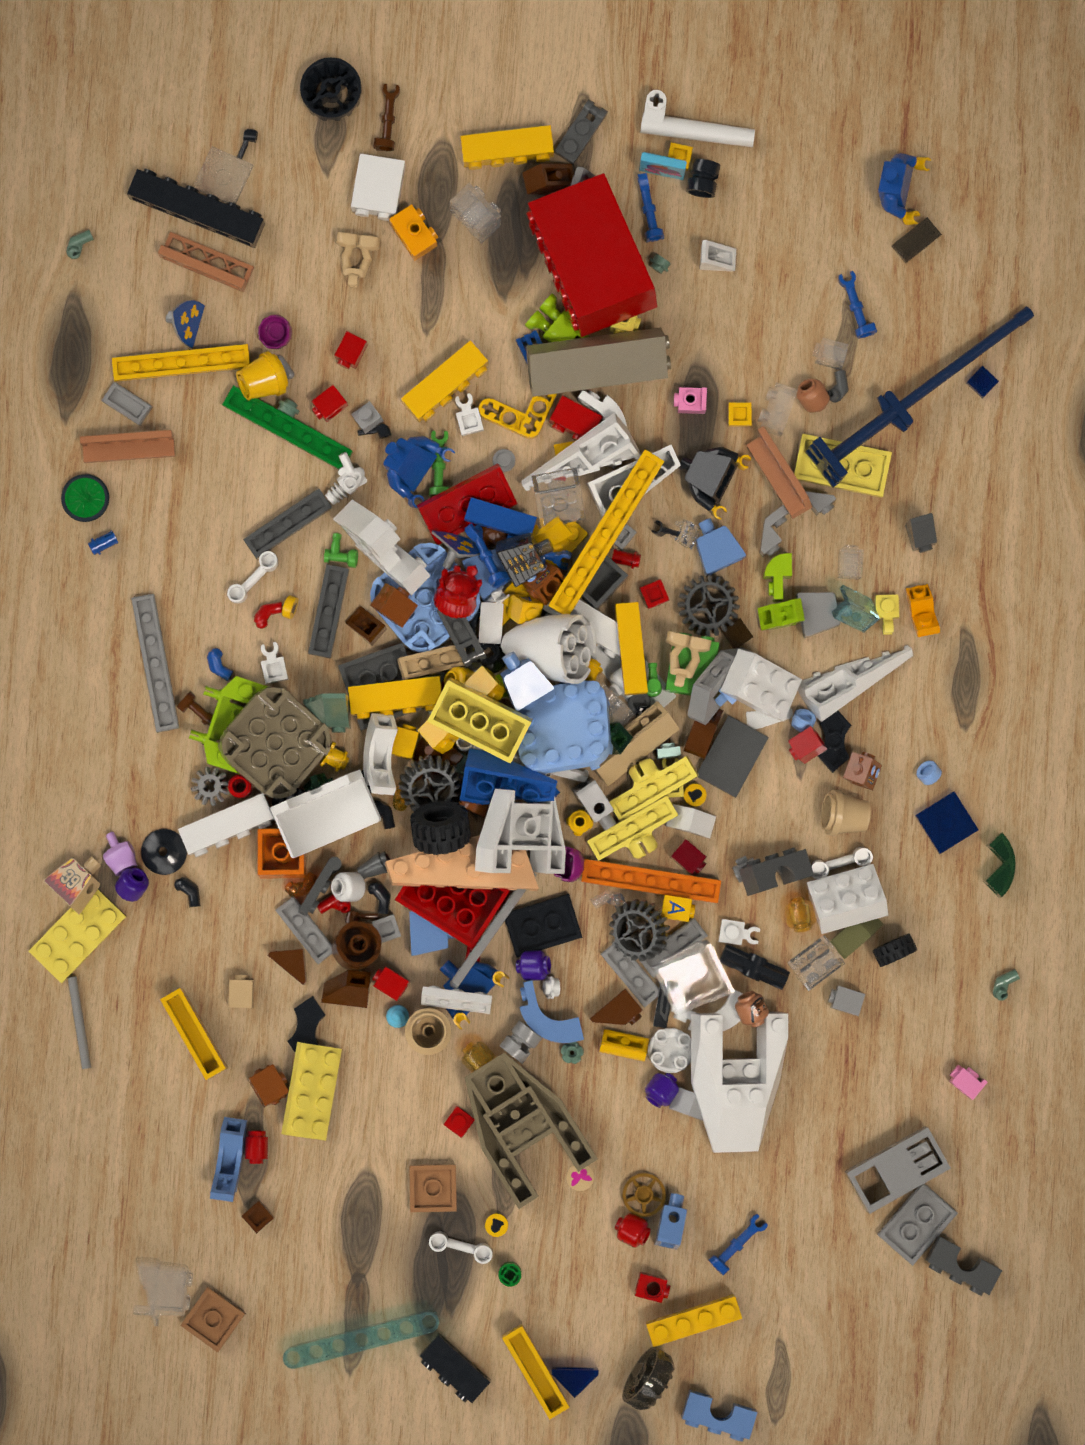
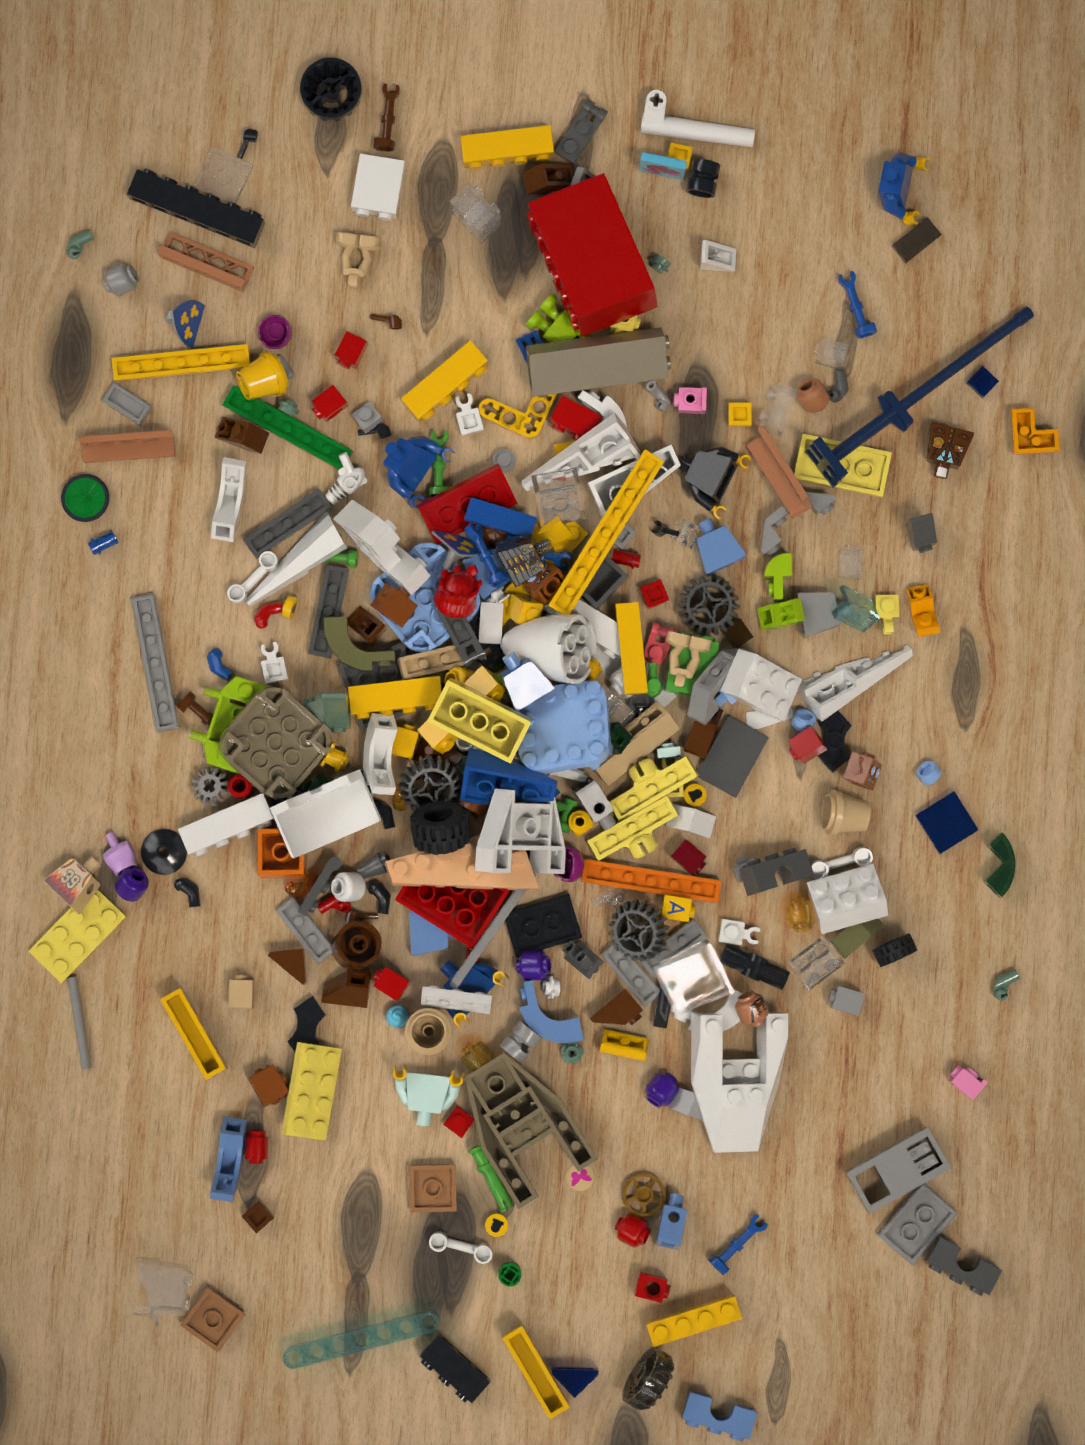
(120, 279): none -> light grey head
(230, 500): none -> white arch
(242, 434): none -> reddish brown slope
(314, 548): none -> white wedge
(338, 639): none -> olive arch
(387, 928): light grey plate -> none
(394, 321): none -> reddish brown hand
(413, 232): light orange brick -> none
(426, 1092): none -> light aqua torso
(491, 1177): none -> bright green pin
(566, 808): none -> bright green piece
(582, 958): none -> dark grey hips
(654, 233): blue piece -> none
(655, 651): none -> coral plate
(659, 394): none -> light grey arm
(670, 1050): white dish -> none
(947, 448): none -> reddish brown torso
(1028, 439): none -> light orange brick

